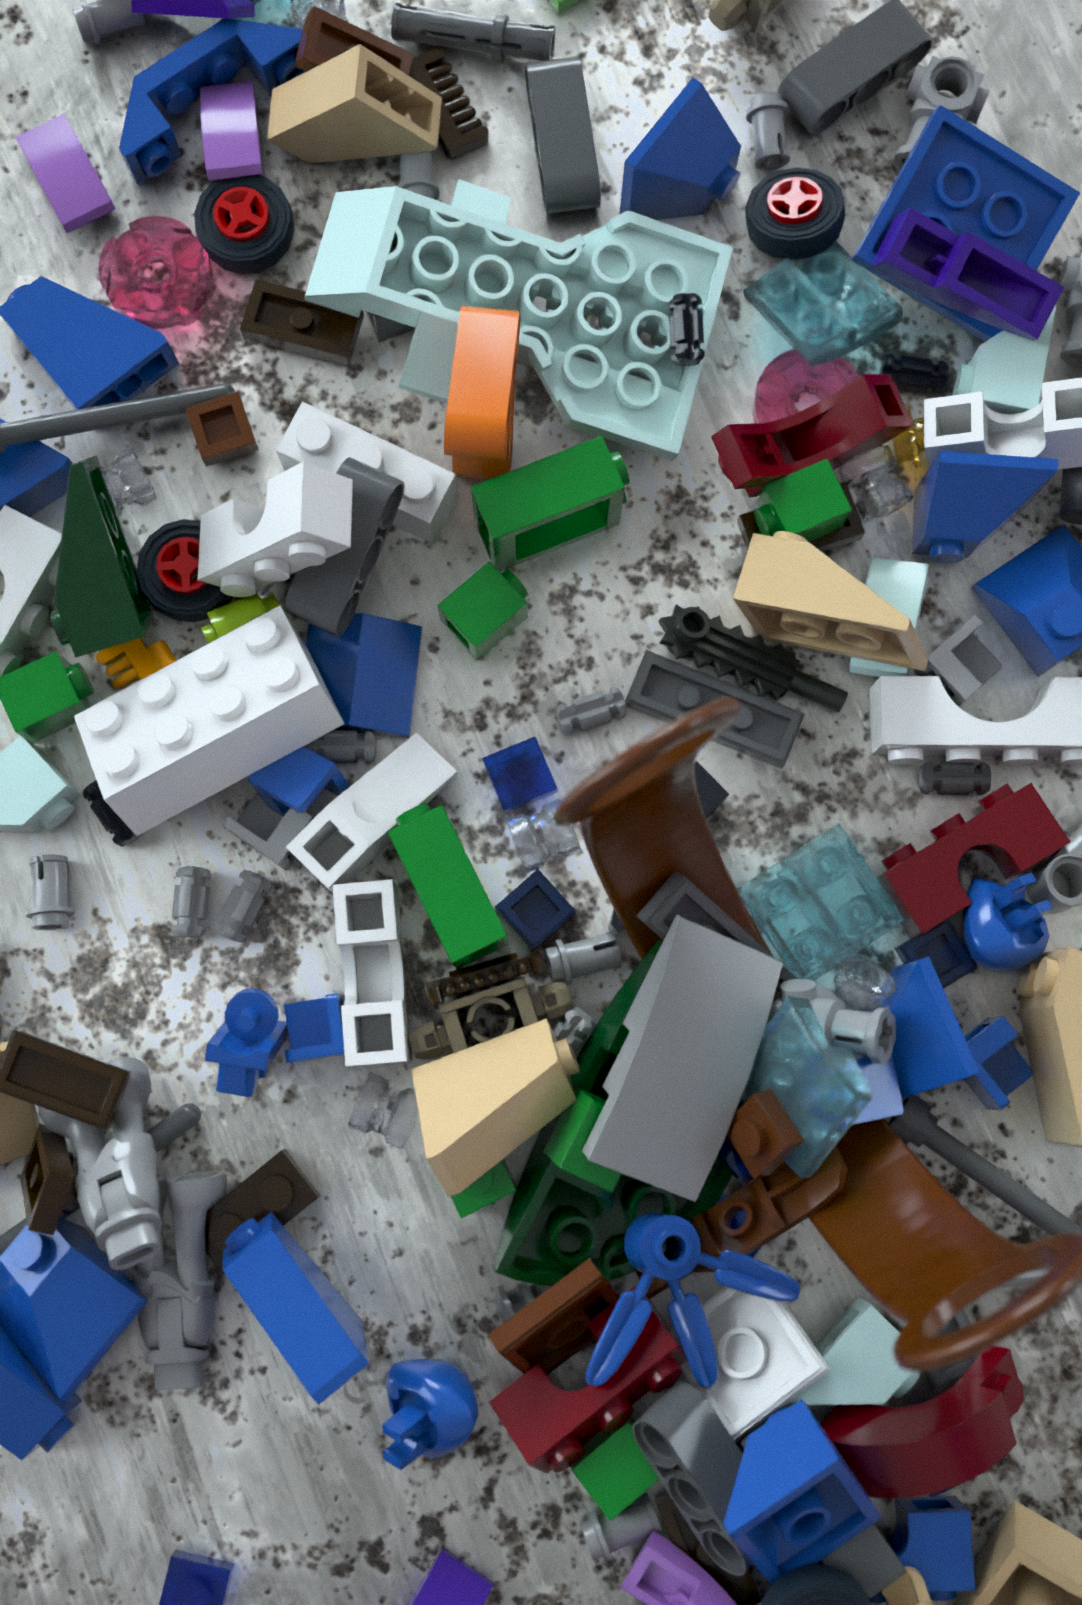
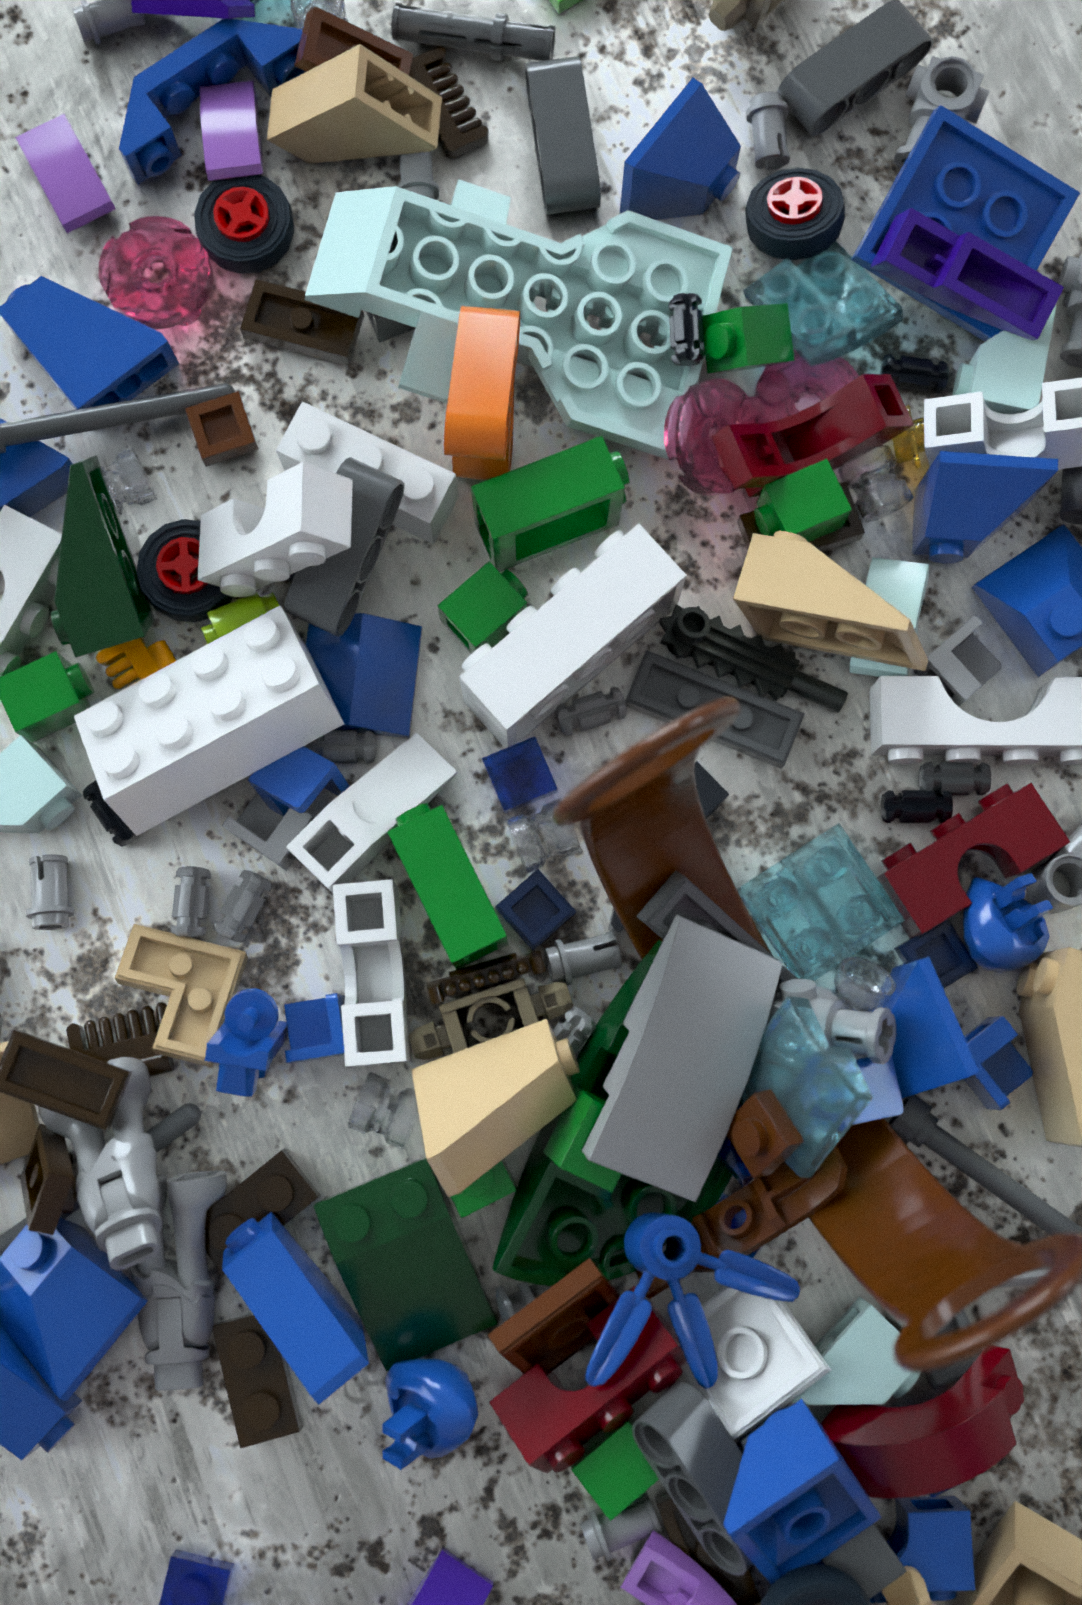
(137, 1047): none -> dark brown piece
(196, 978): none -> tan tile
(256, 1382): none -> dark brown plate
(405, 1263): none -> dark green slope
(571, 635): none -> white brick
(687, 428): none -> clear pink plate
(747, 338): none -> green brick
(916, 806): none -> black piece

